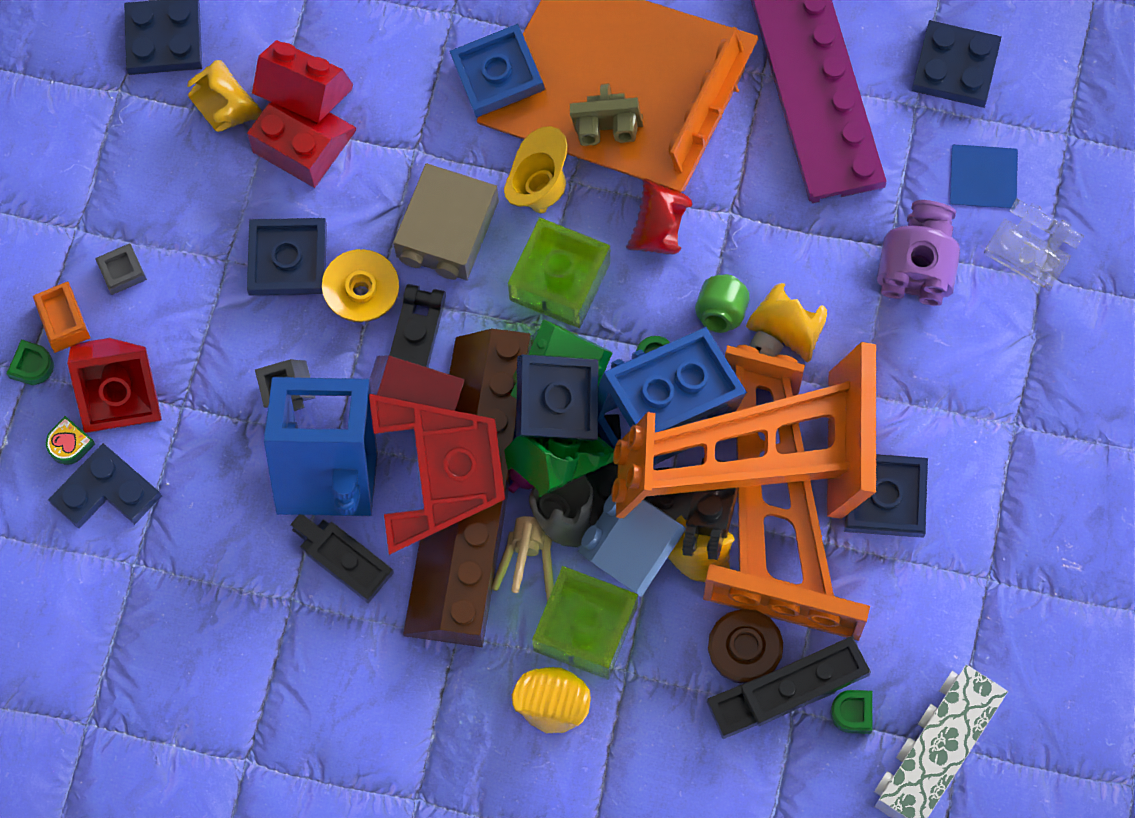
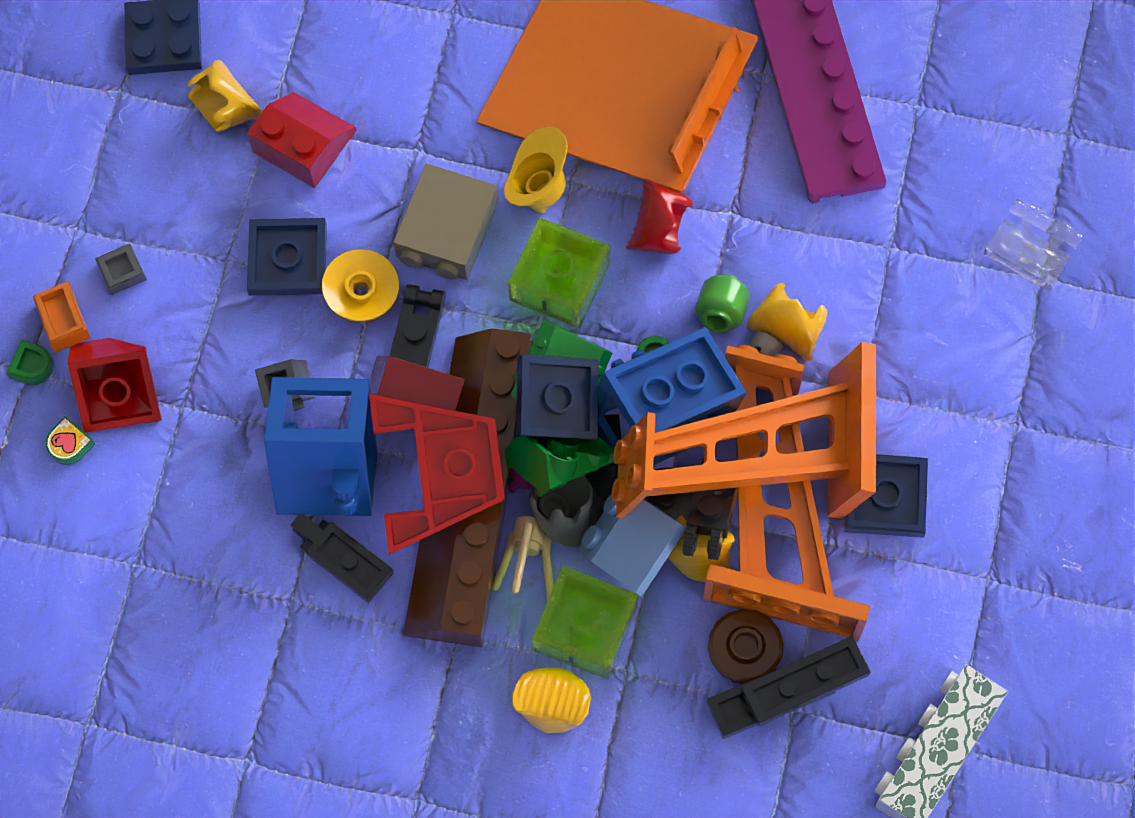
(101, 479): dark blue plate -> none
(299, 81): red slope -> none
(497, 70): blue plate -> none
(606, 113): olive hips -> none
(853, 711): green tile -> none
(921, 256): medium lavender piece -> none
(956, 63): dark blue plate -> none
(983, 176): blue sticker -> none

